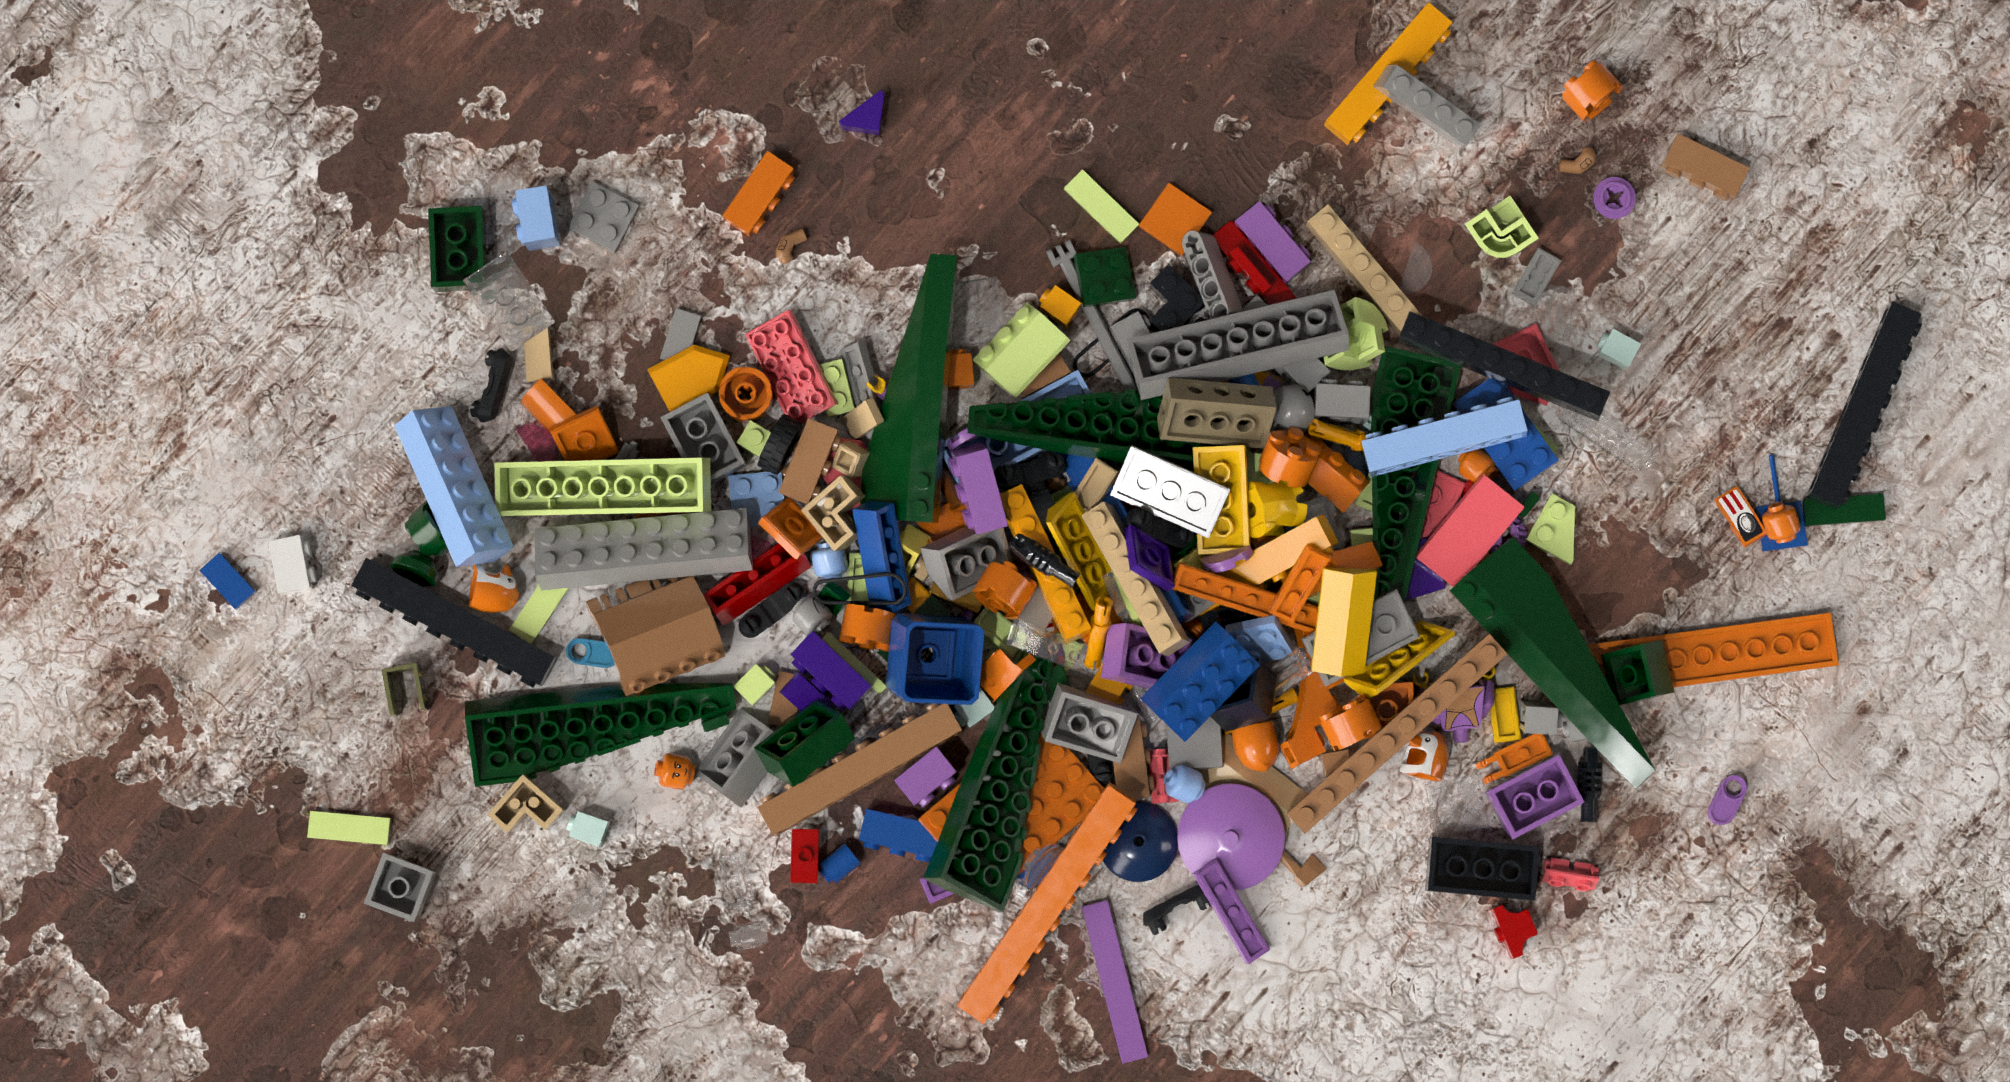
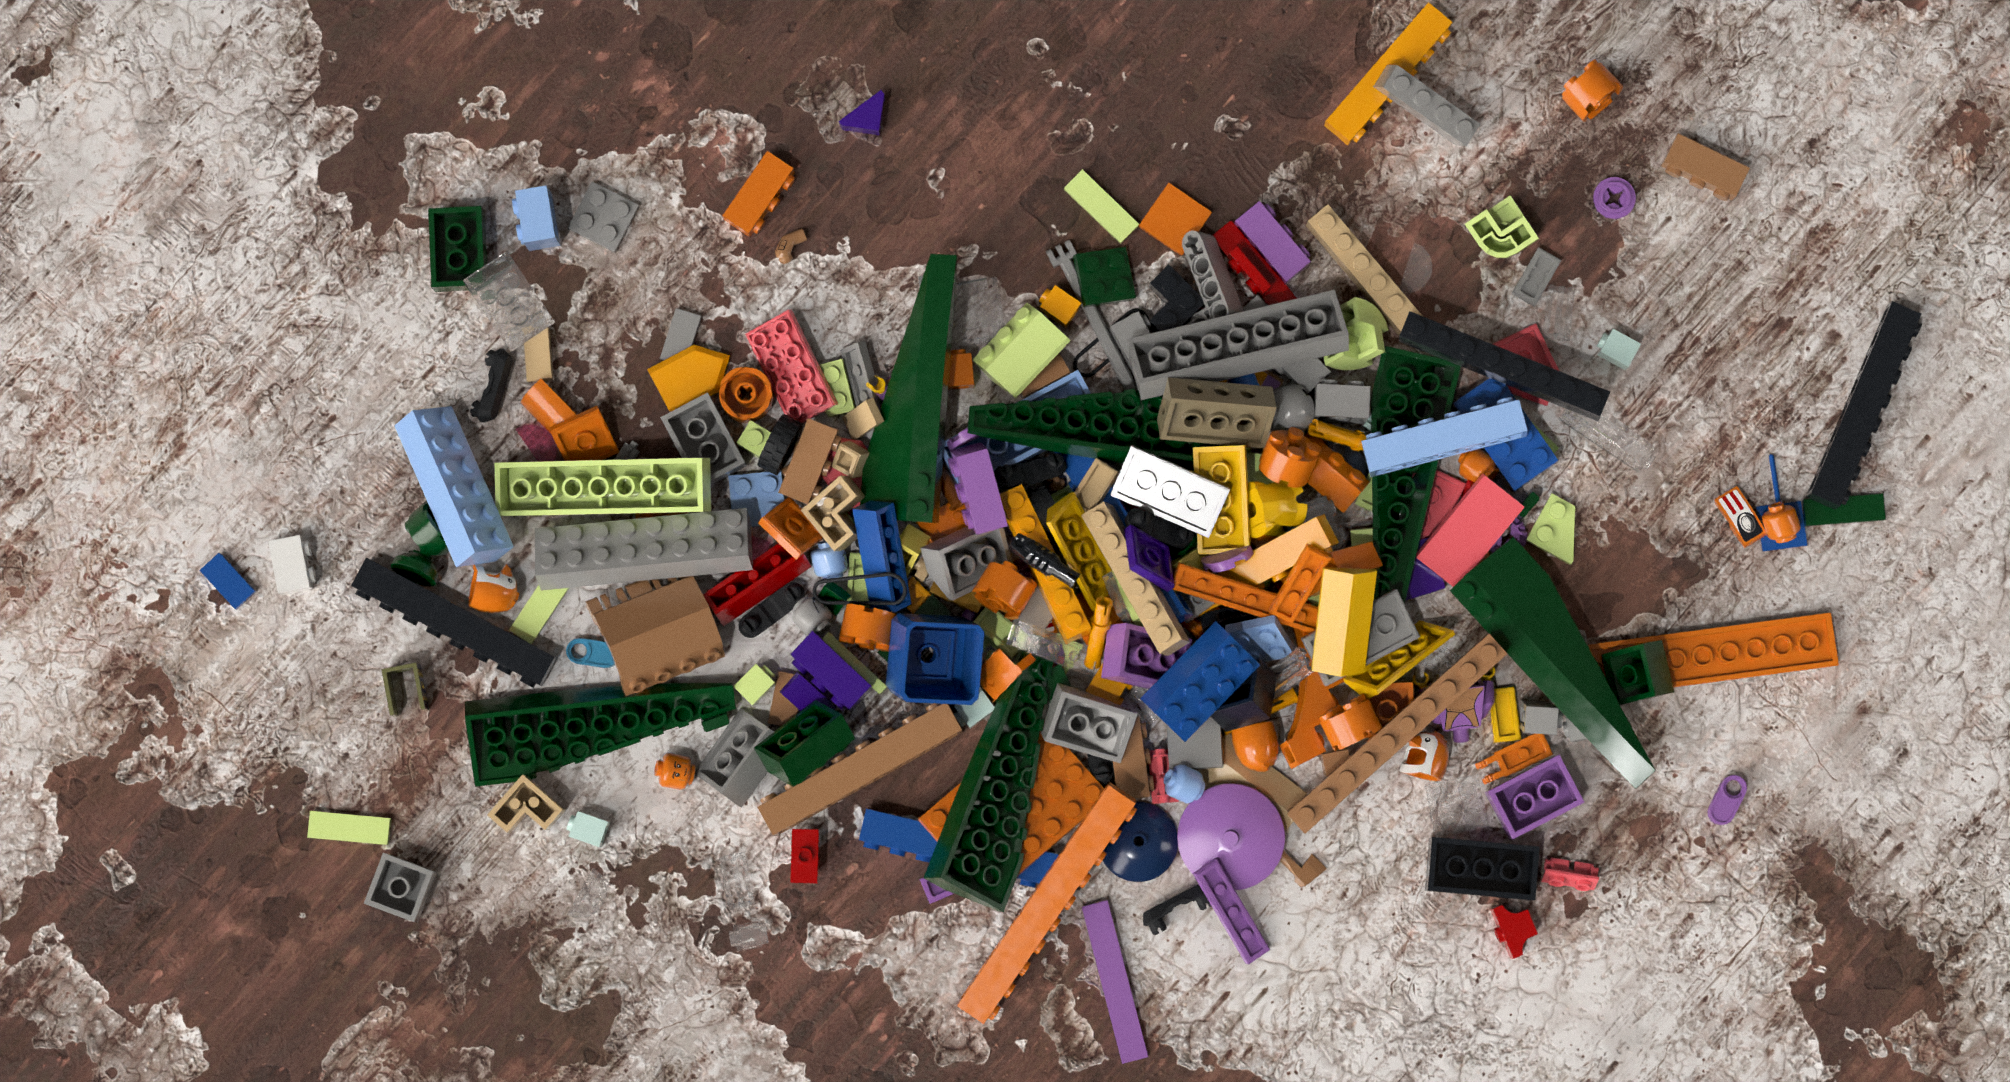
(839, 864): blue brick -> none
(926, 777): medium lavender brick -> none
(1038, 864): clear tile -> none
(1580, 164): medium nougat arm -> none
(1589, 784): black hinge -> none

